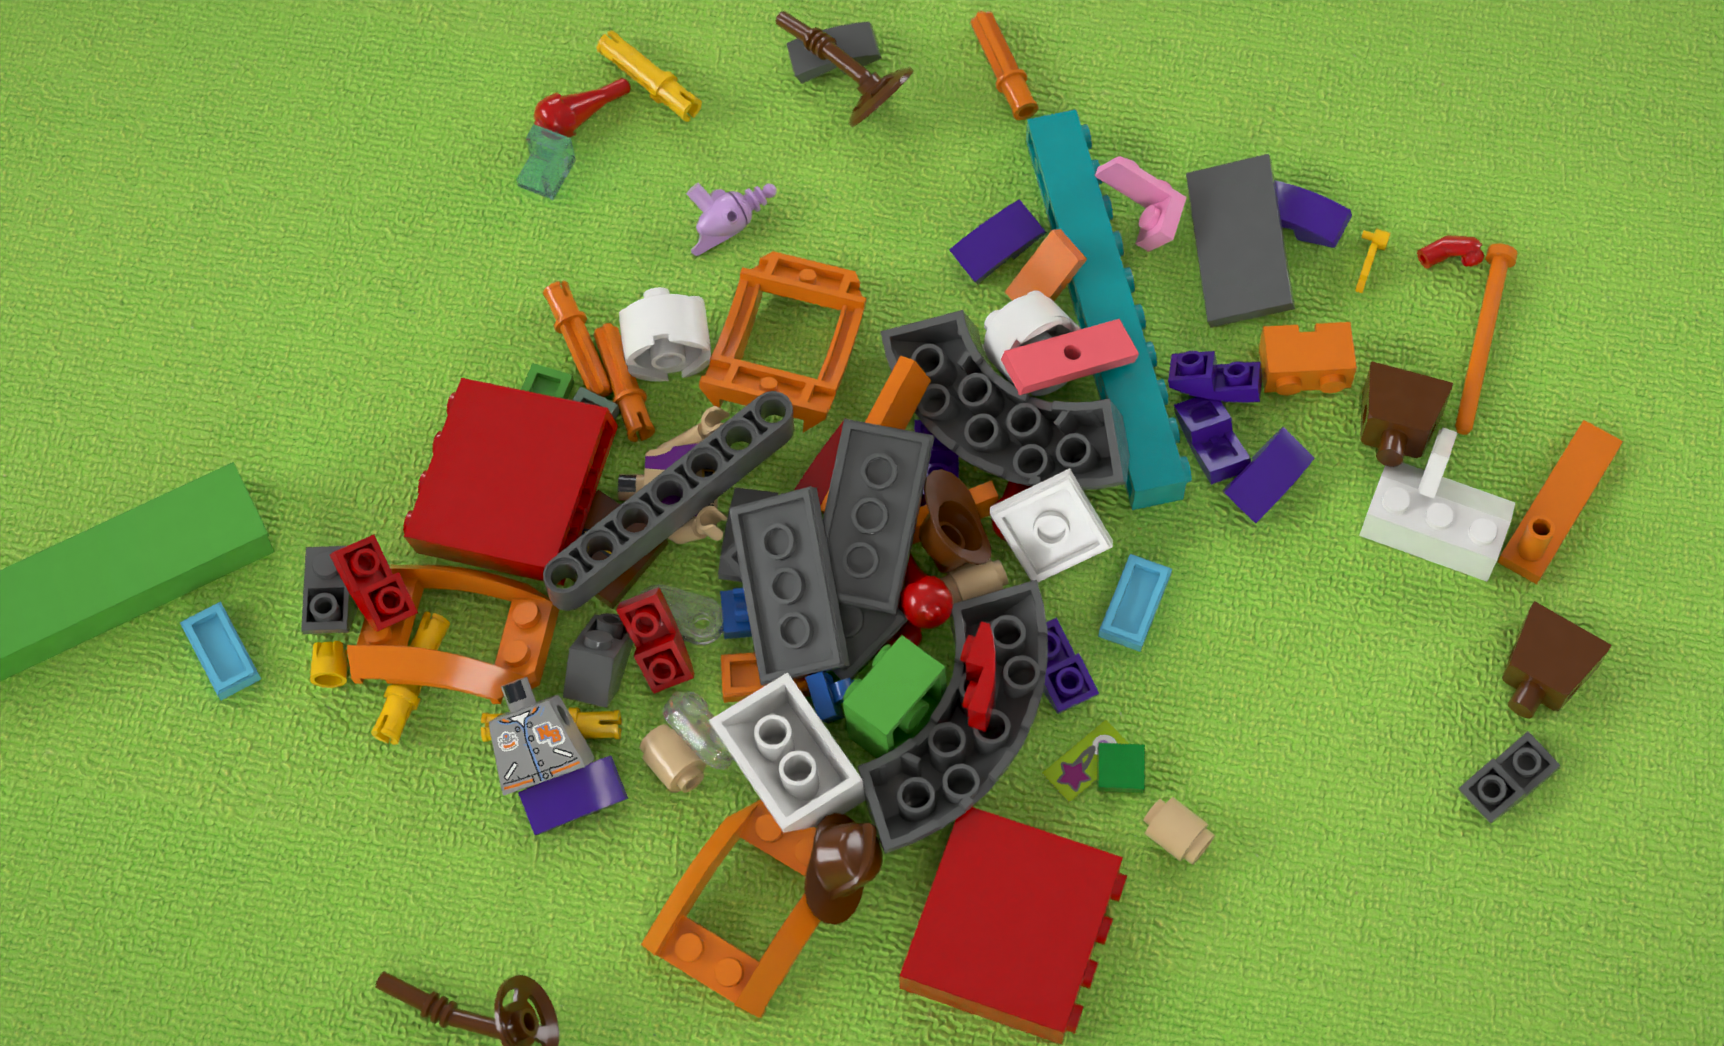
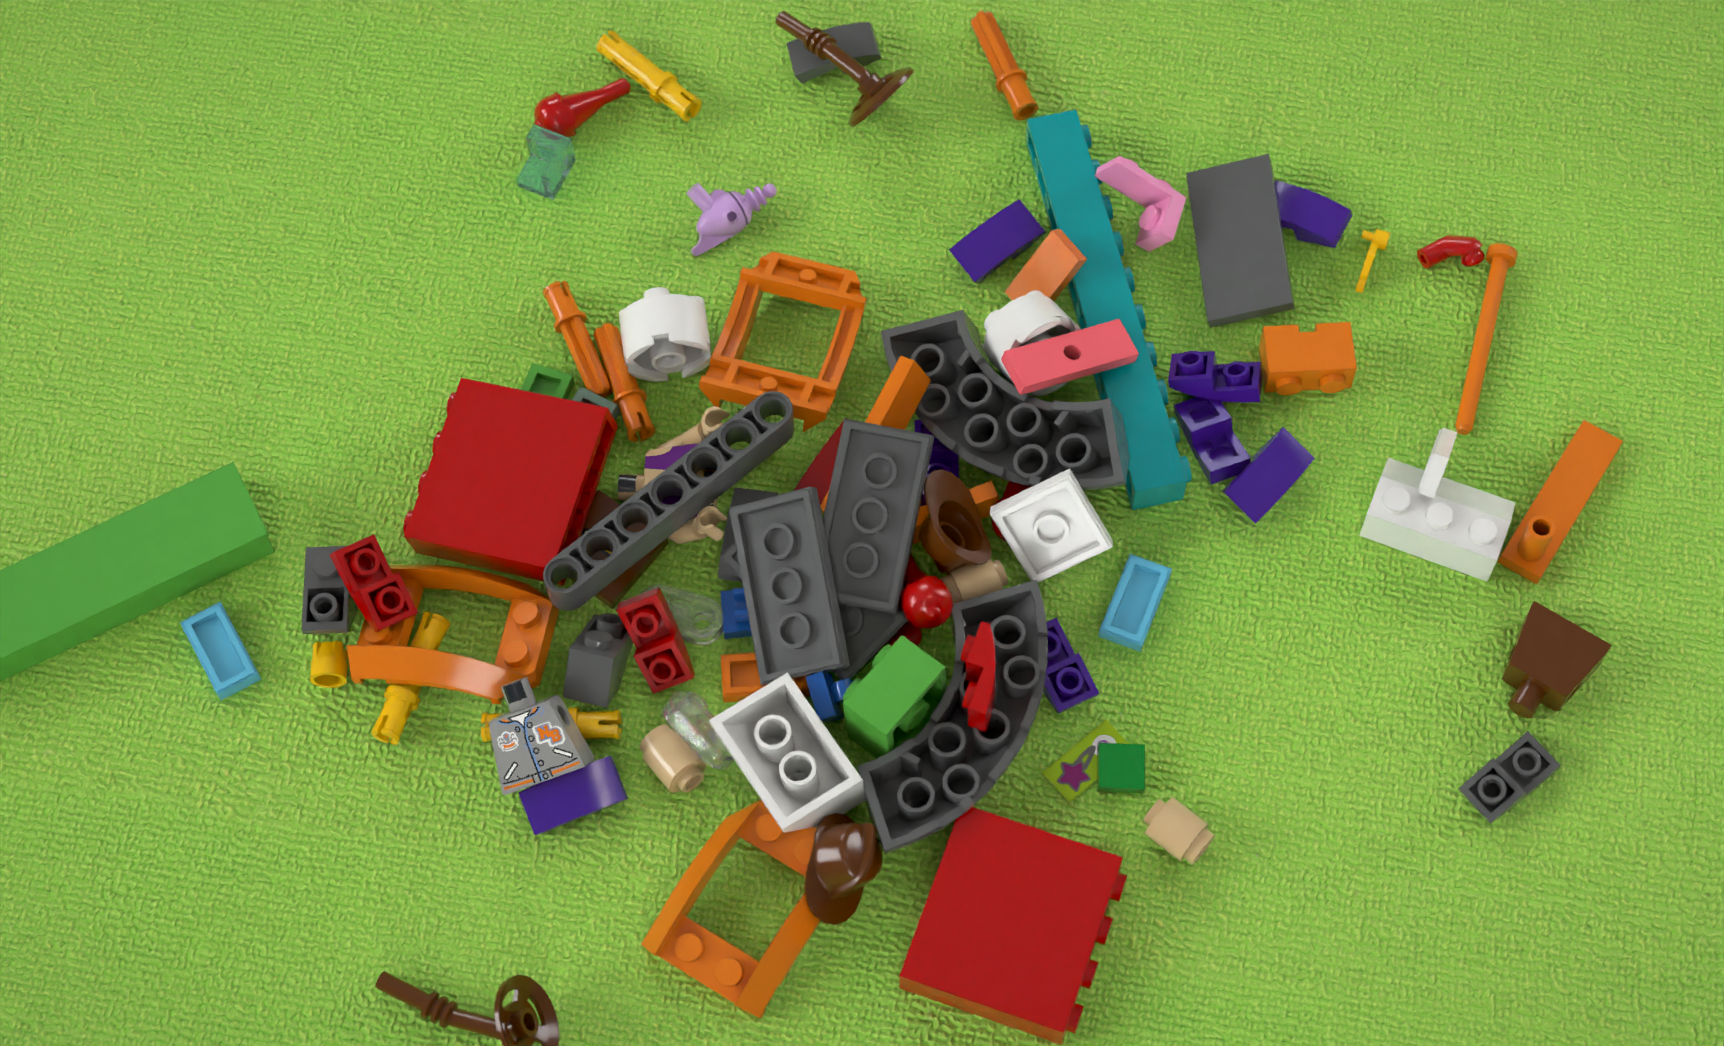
(1400, 412): reddish brown torso -> none

